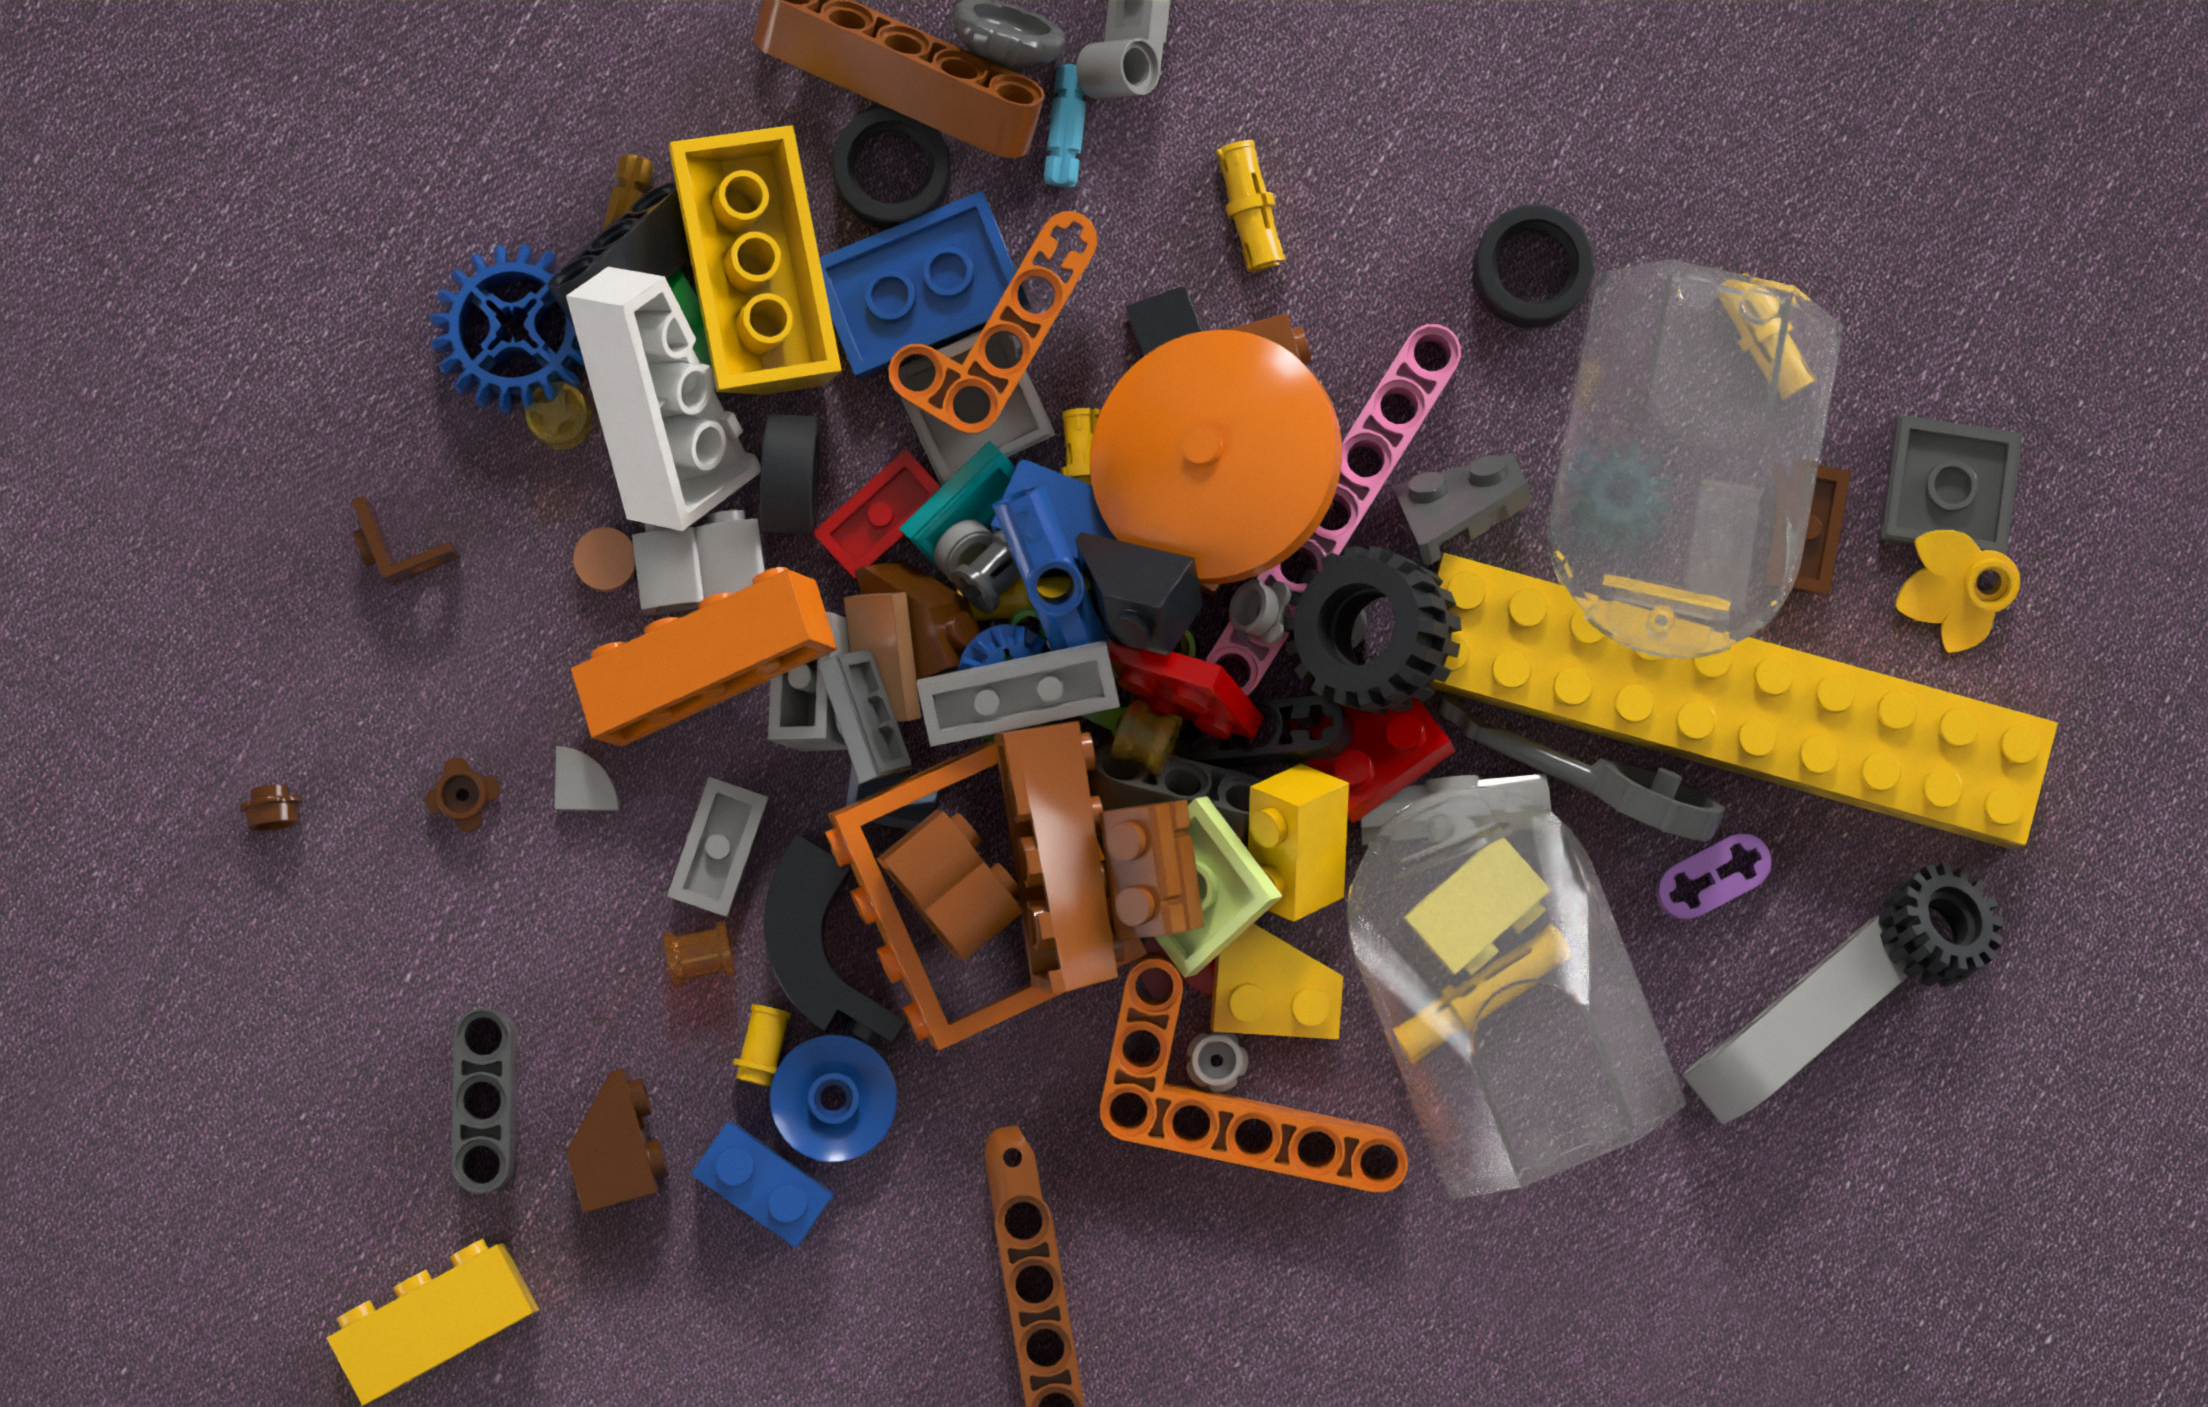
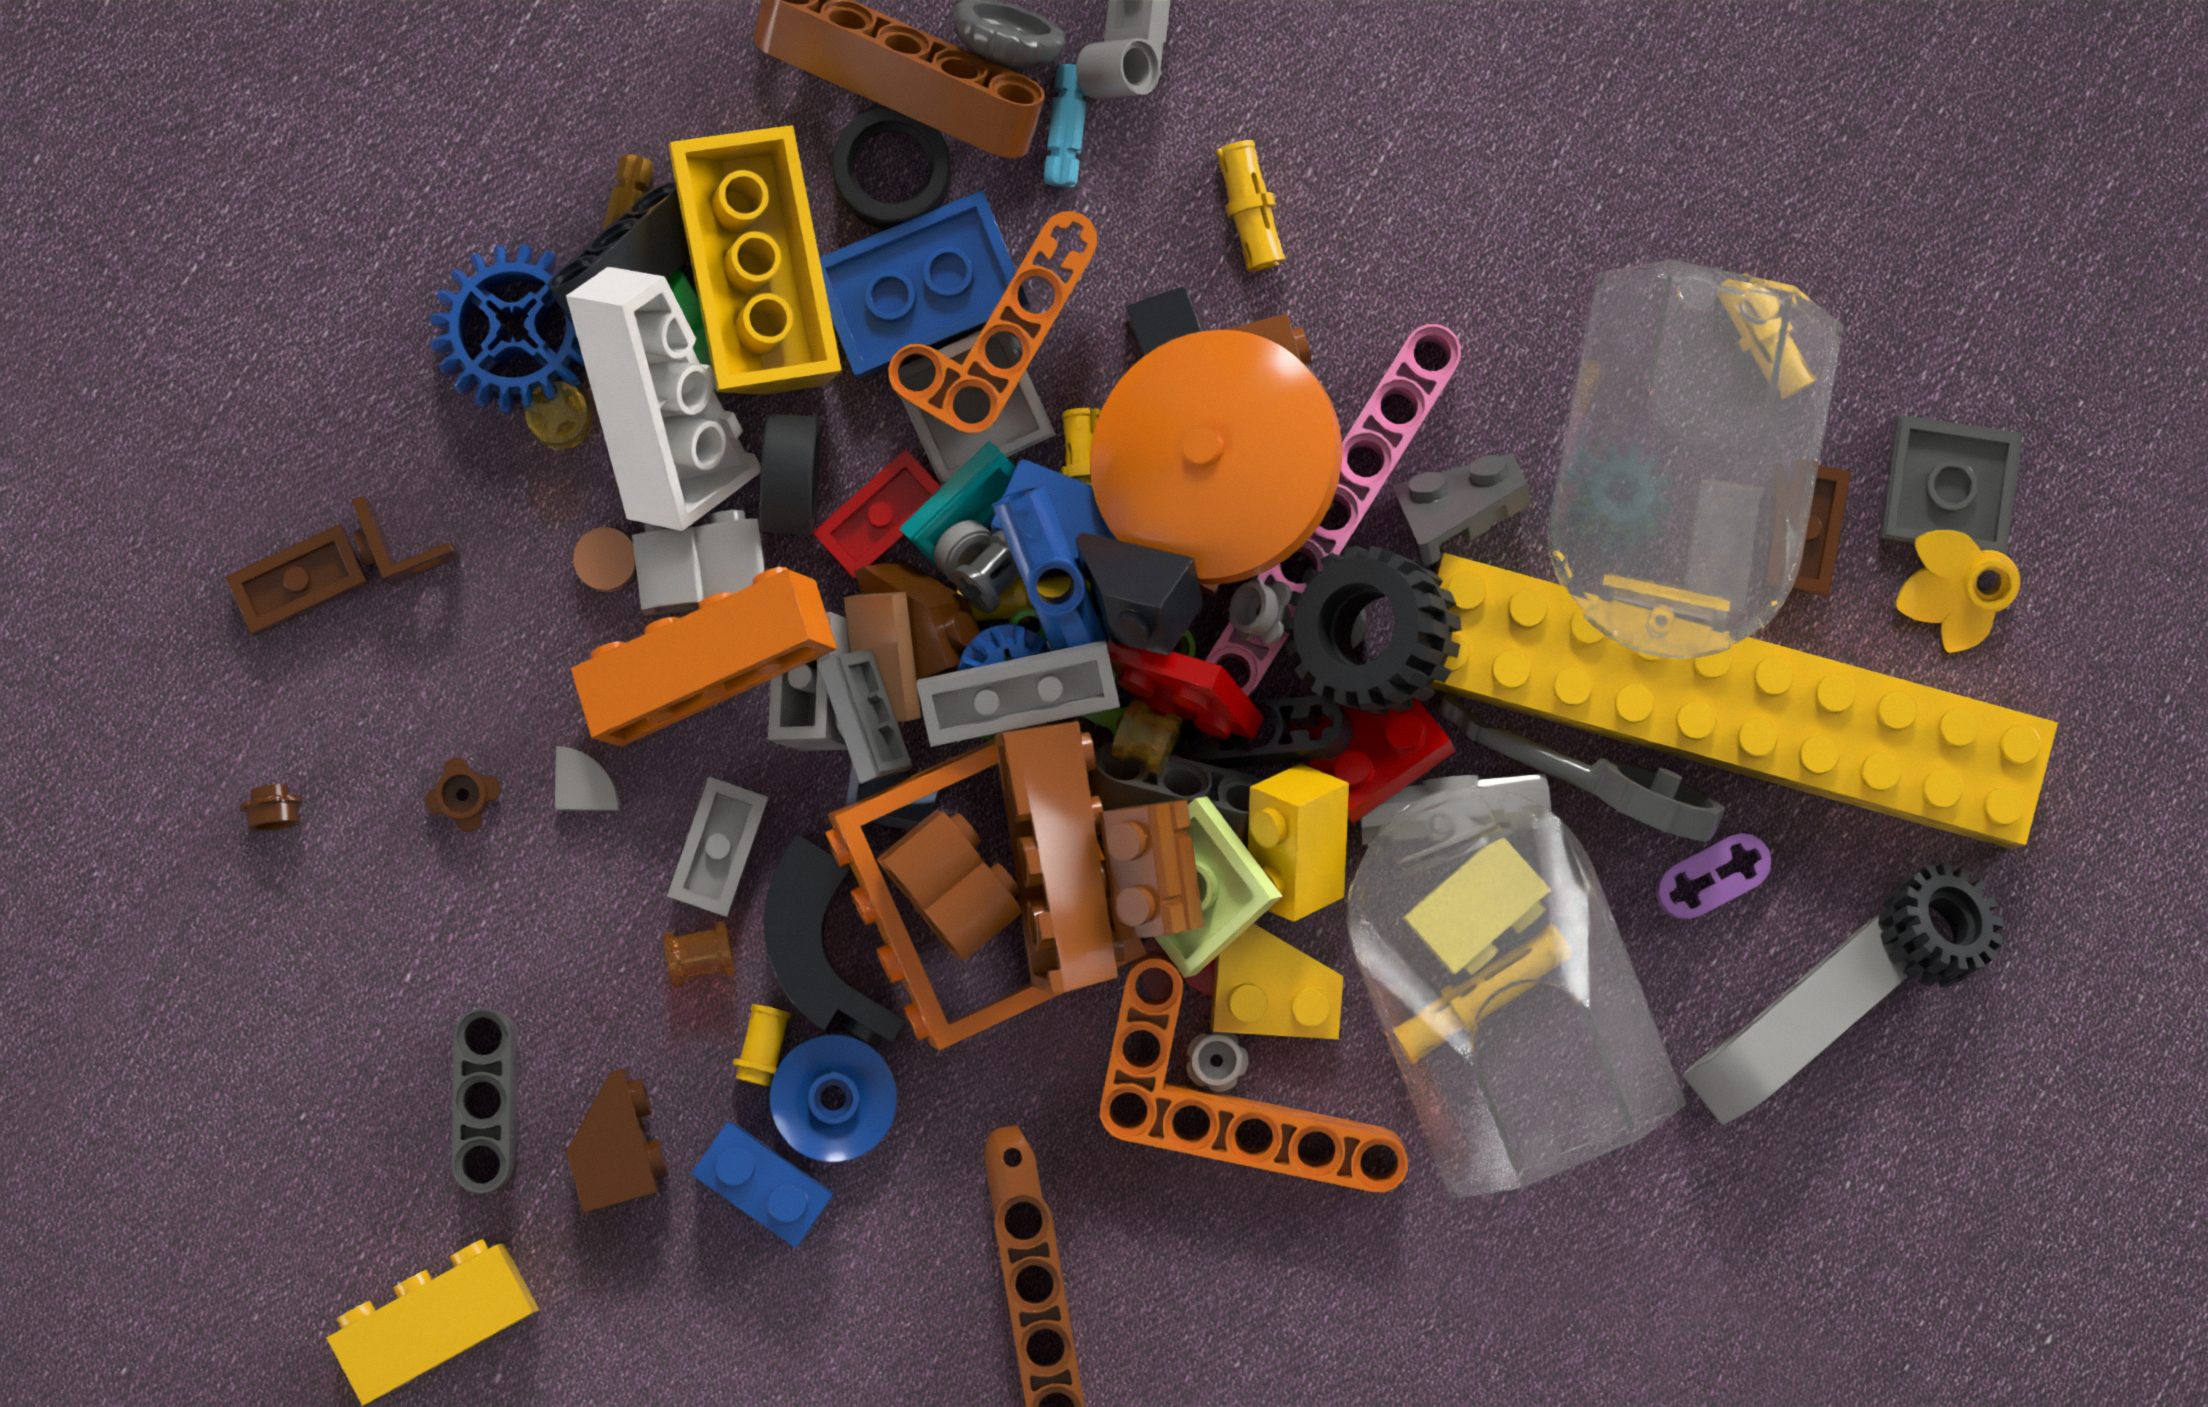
(297, 580): none -> reddish brown plate
(1552, 222): black tyre -> none

